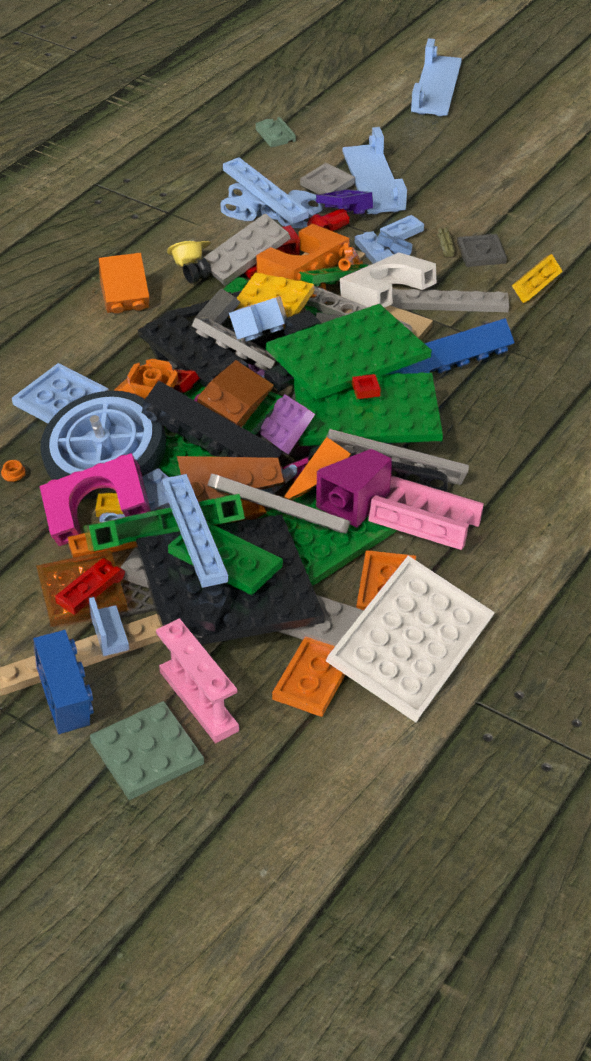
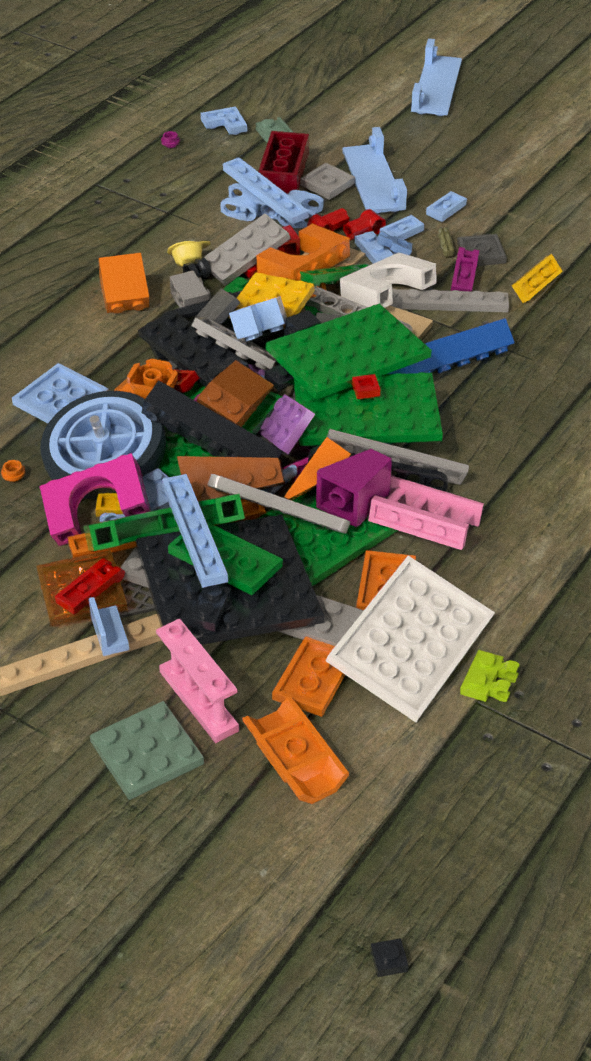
(63, 681): blue brick -> none
(170, 139): none -> magenta plate
(188, 289): none -> light grey brick
(225, 117): none -> light blue plate
(285, 159): none -> dark red brick
(298, 752): none -> orange piece
(347, 199): dark purple plate -> none
(351, 258): orange piece -> none
(368, 222): none -> red piece
(389, 957): none -> black plate
(446, 206): none -> light blue plate
(465, 270): none -> magenta plate
(482, 676): none -> lime plate

